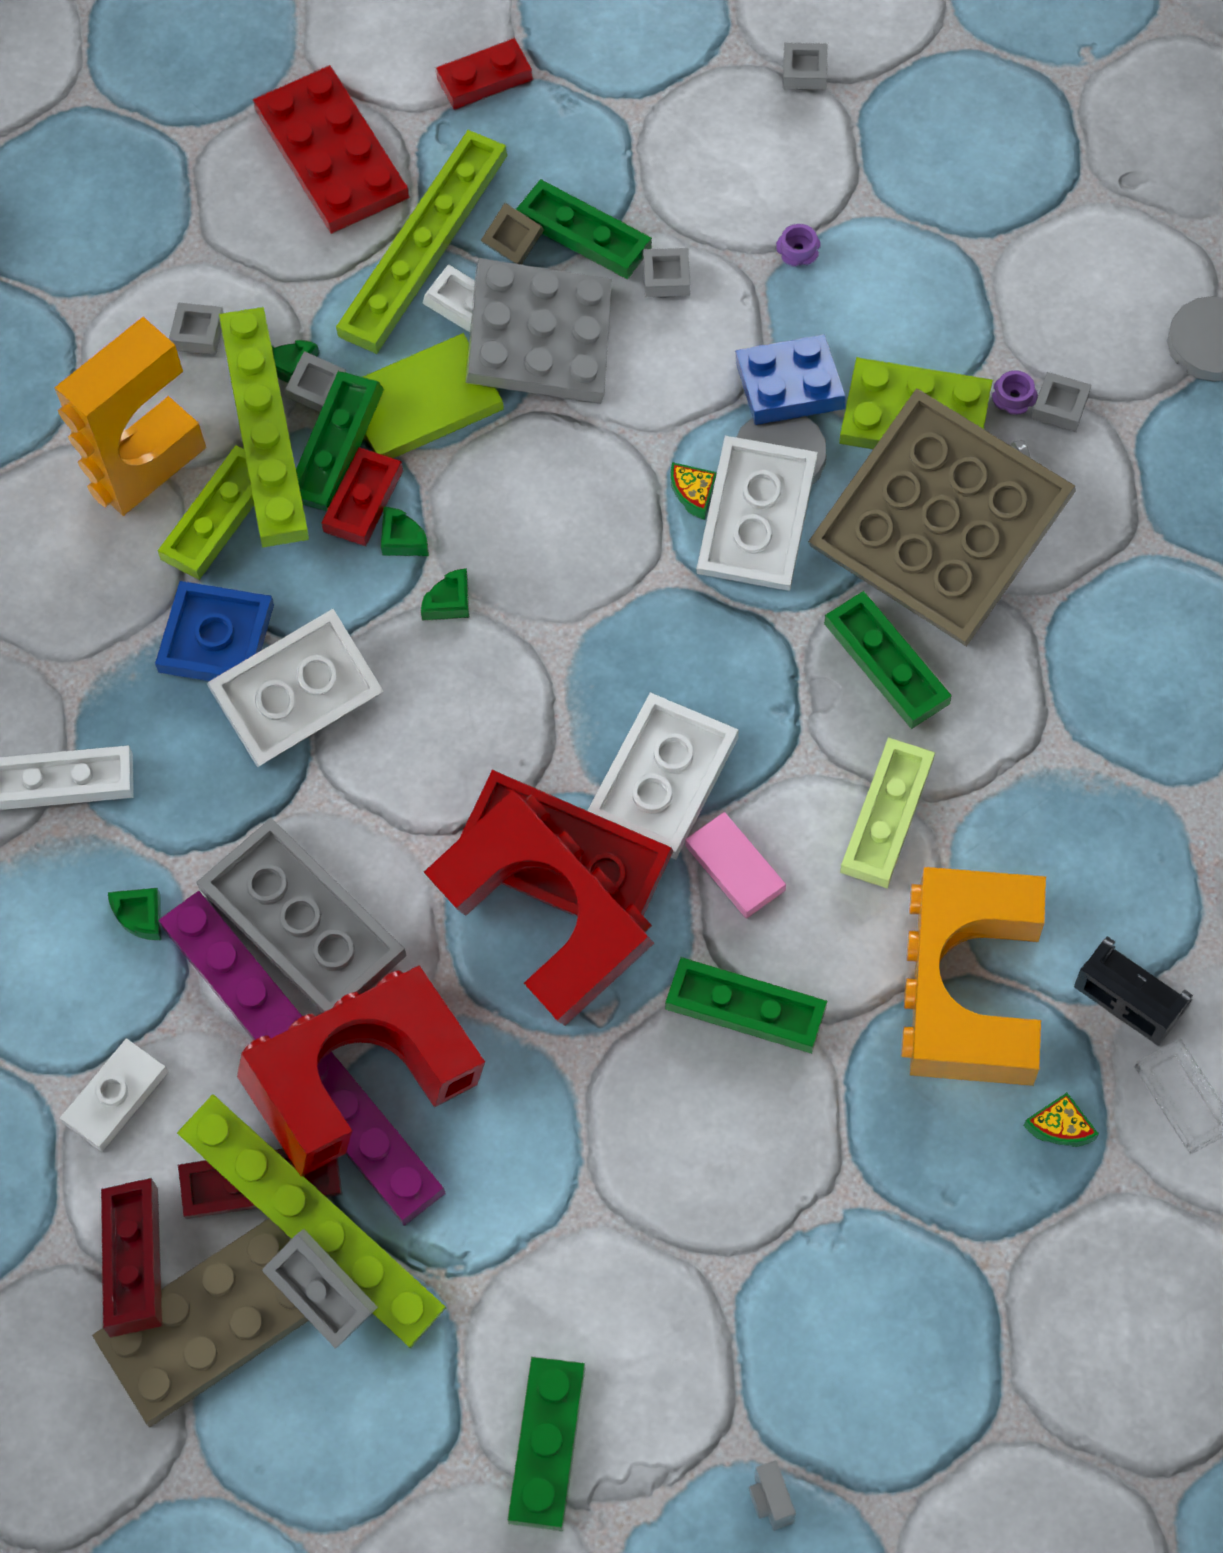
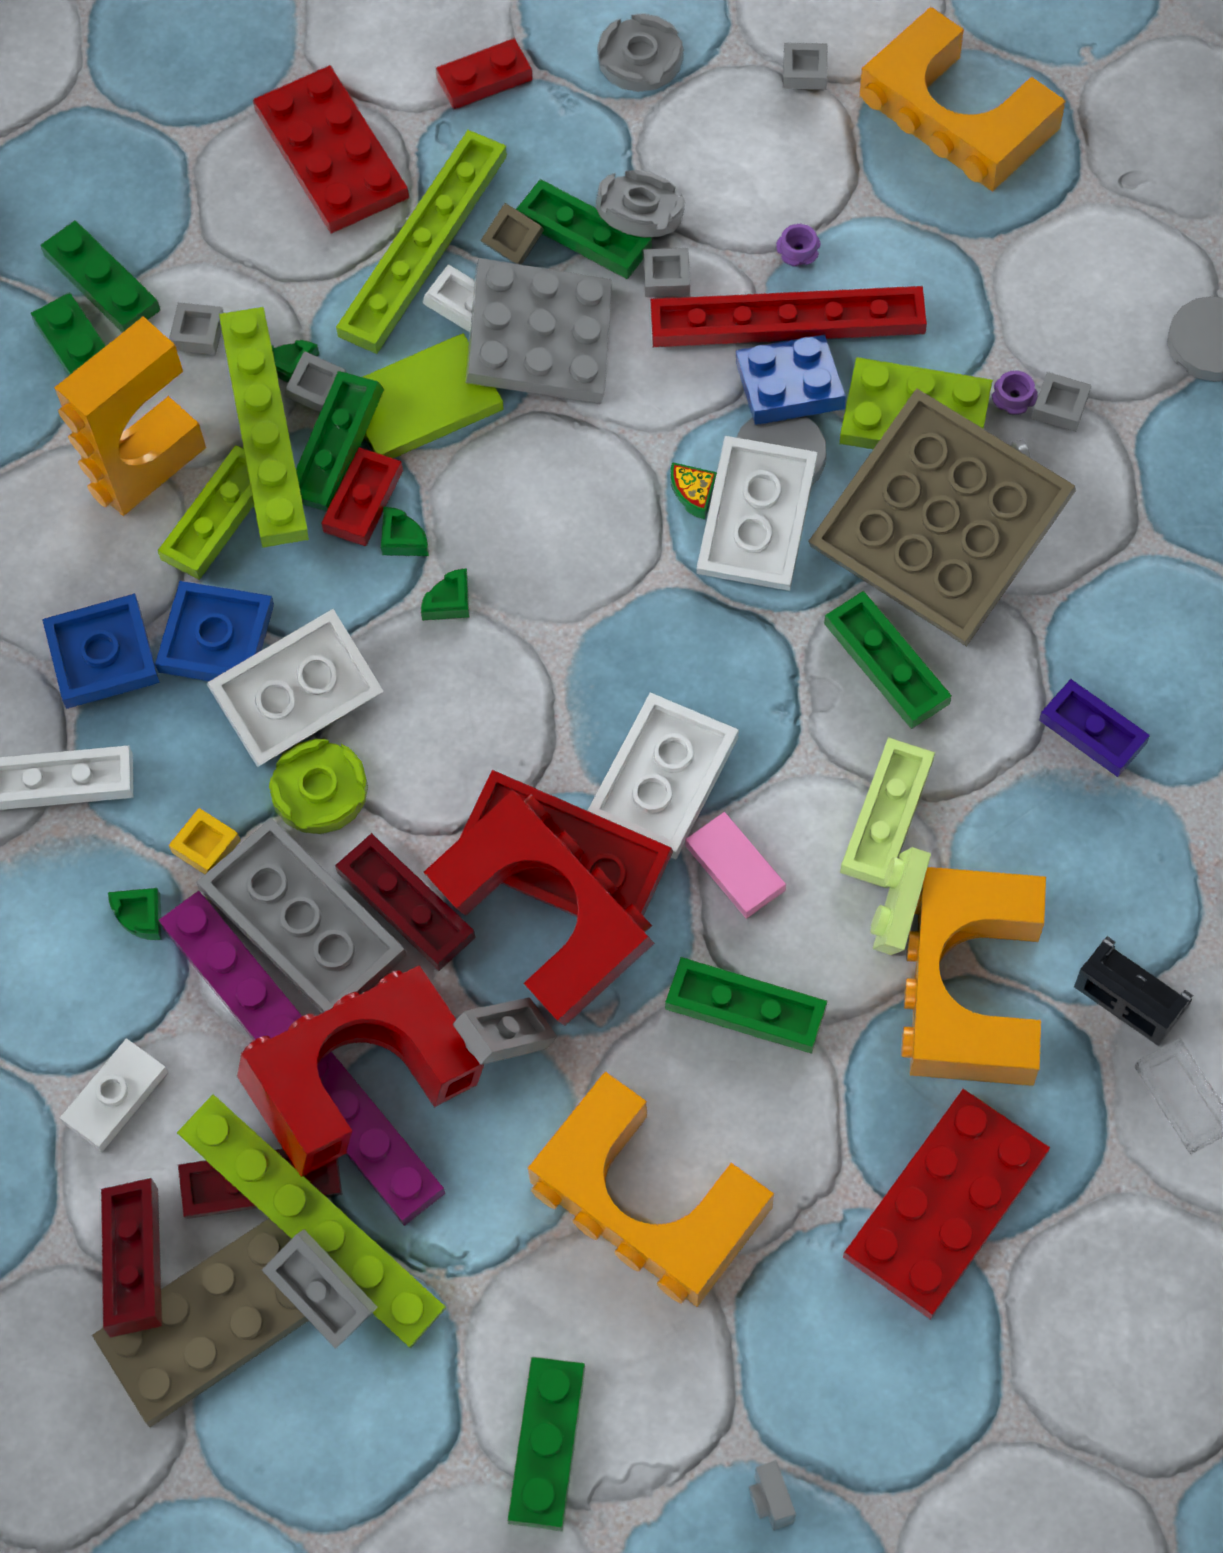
(68, 332): none -> green plate
(99, 276): none -> green plate
(100, 651): none -> blue plate
(204, 841): none -> yellow plate
(318, 786): none -> lime tile
(405, 901): none -> dark red plate
(504, 1030): none -> light grey plate
(640, 53): none -> light grey tile
(640, 204): none -> light grey tile
(683, 1253): none -> light orange arch
(788, 316): none -> red plate
(894, 920): none -> yellowish green plate
(946, 1203): none -> red plate
(982, 144): none -> light orange arch
(1062, 1124): tile -> none
(1094, 727): none -> dark purple plate

